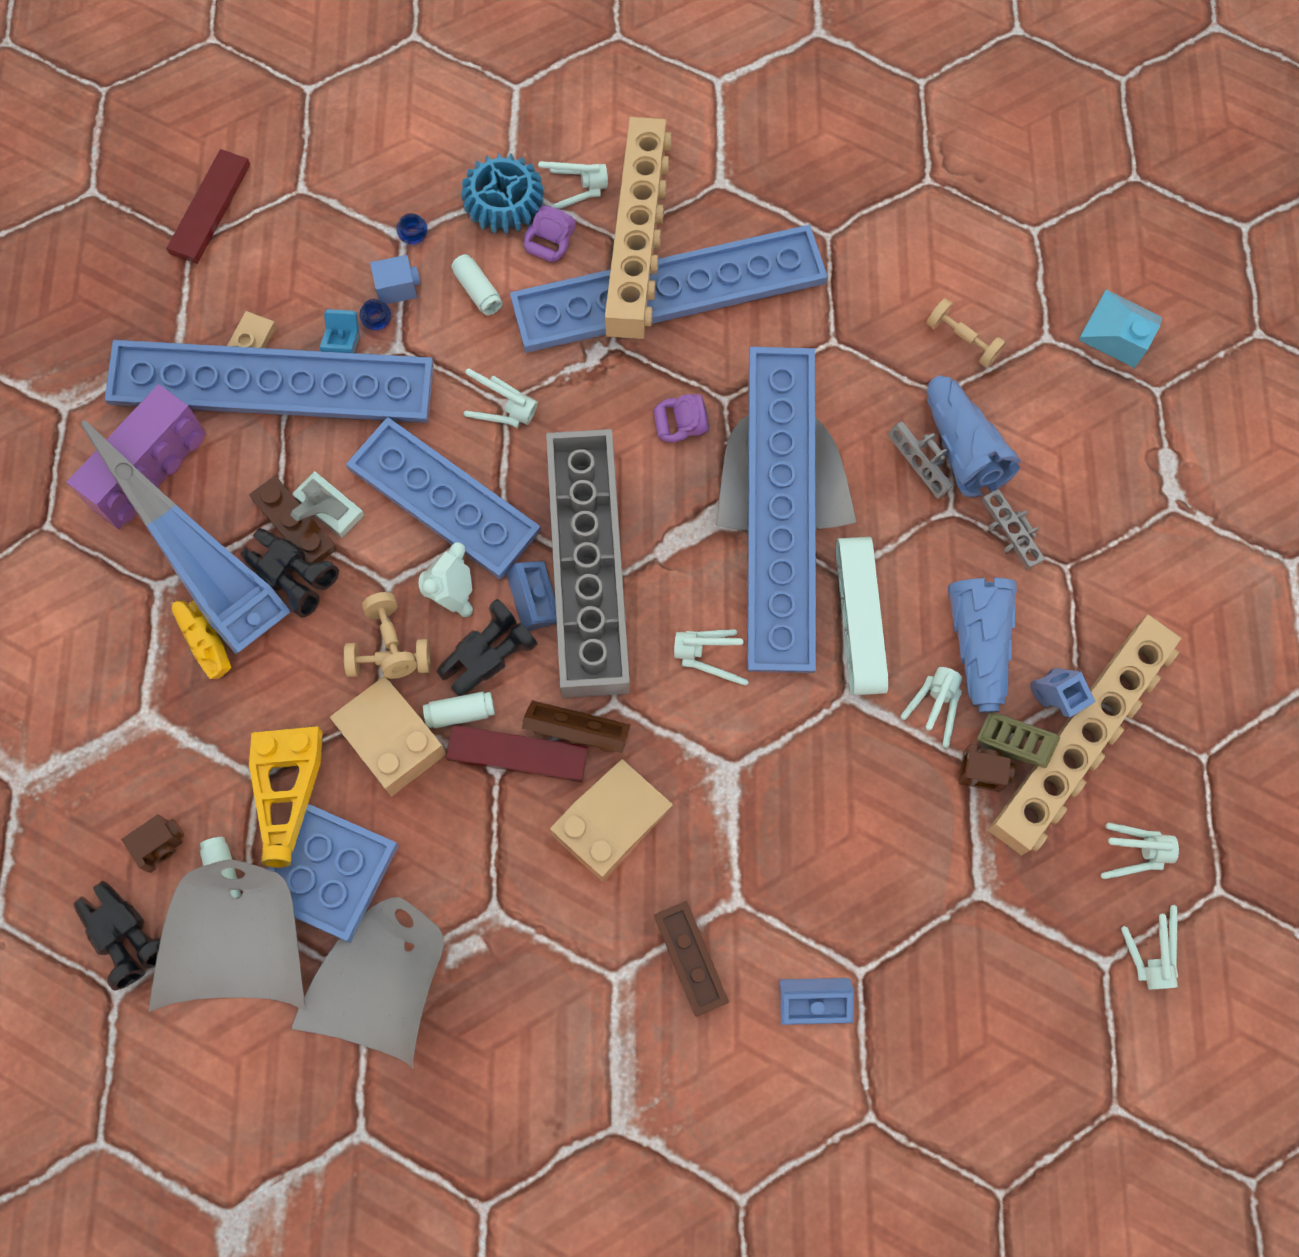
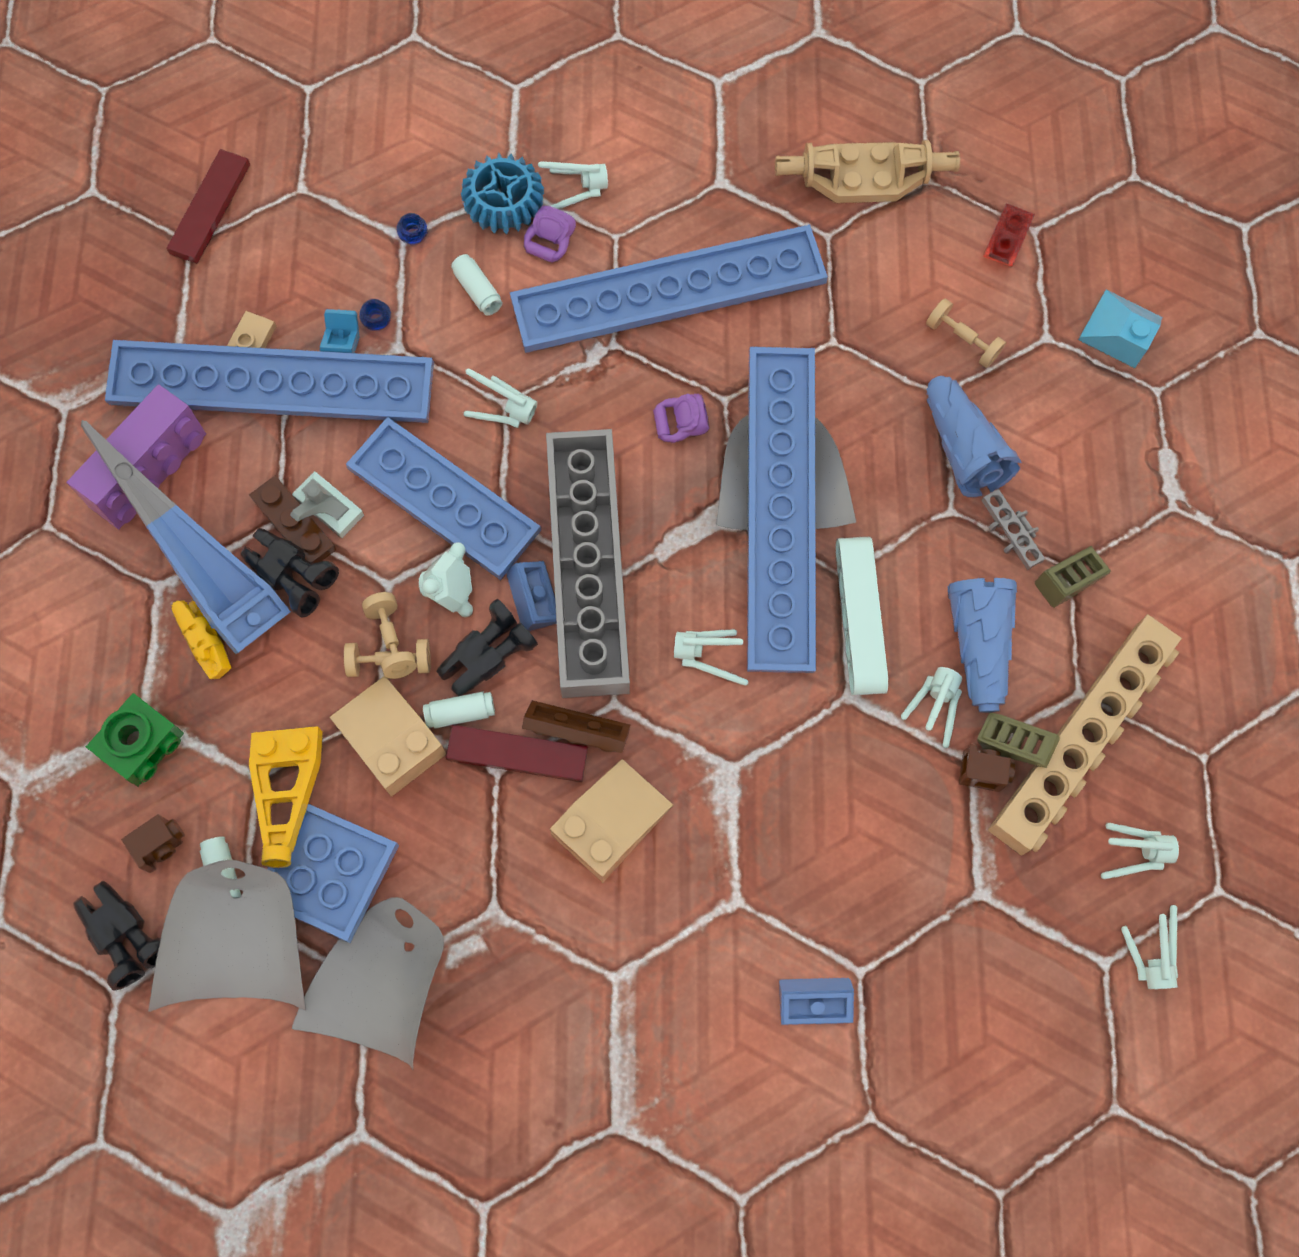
(155, 740): none -> green brick
(395, 279): medium blue brick -> none
(637, 229): tan brick -> none
(691, 959): reddish brown plate -> none
(867, 169): none -> tan plate
(933, 472): light grey piece -> none
(1009, 235): none -> clear red slope
(1056, 588): none -> olive slope
(1063, 690): medium blue leg -> none

